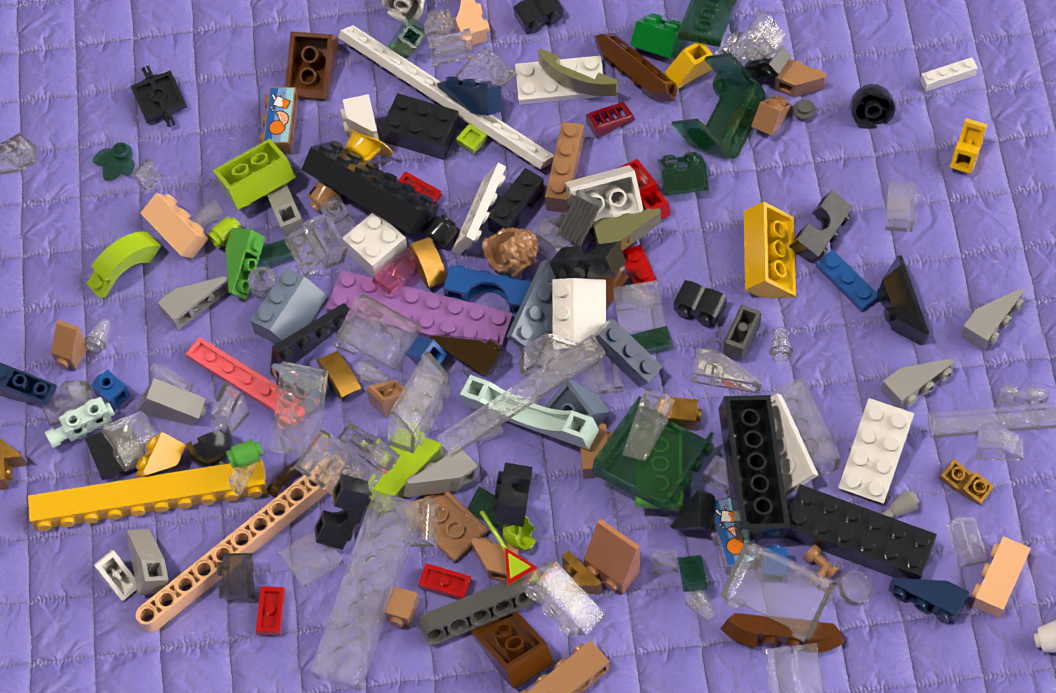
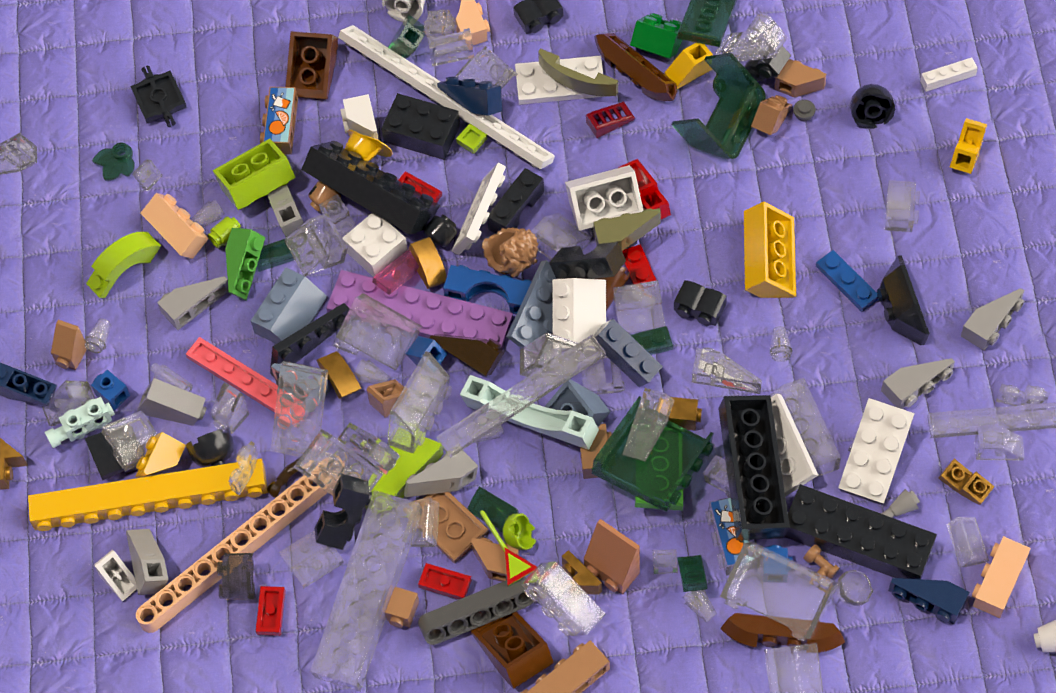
(244, 454): bright green brick -> none
(261, 281): clear head -> none
(512, 494): black arch -> none
(564, 165): medium nougat brick -> none
(579, 217): dark grey brick -> none
(682, 174): clear green slope -> none
(697, 514): black slope -> none
(742, 333): dark grey brick -> none
(832, 213): arch -> none

